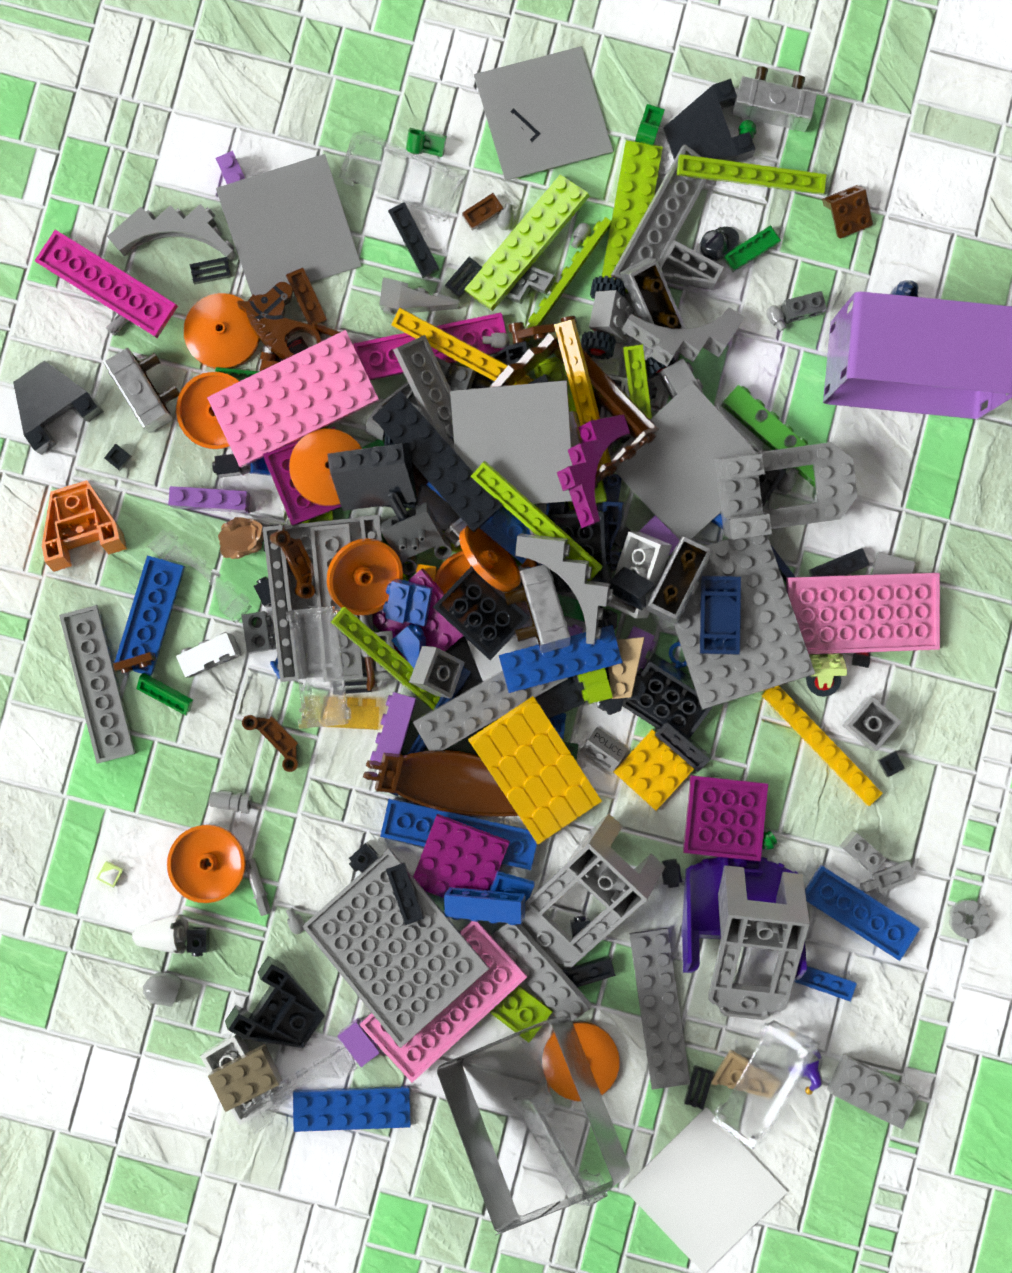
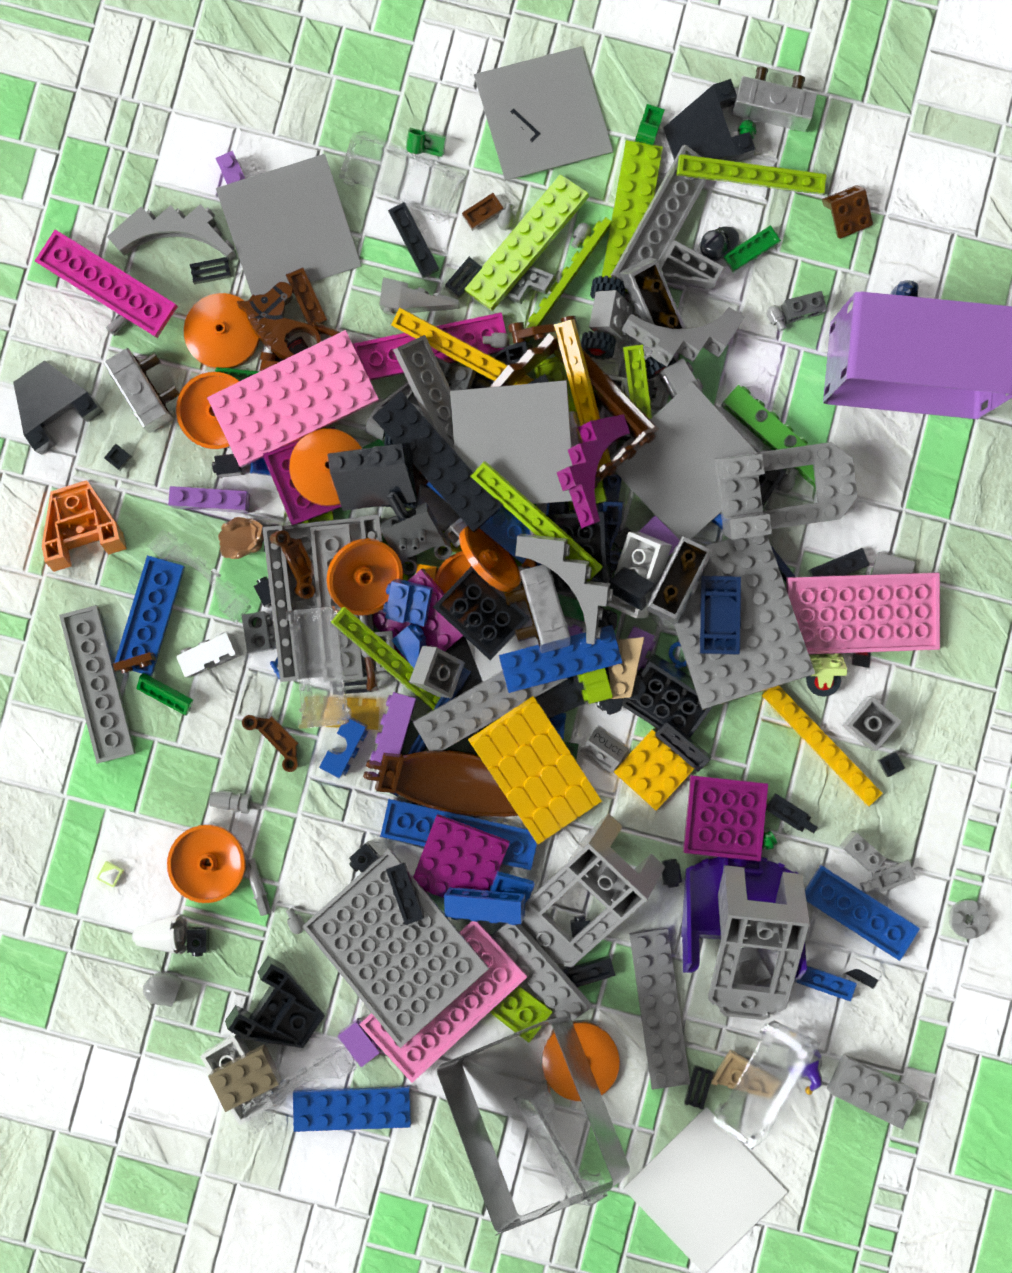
(337, 762): none -> blue arch
(751, 968): none -> light grey tile
(790, 814): none -> black hinge
(862, 972): none -> sticker

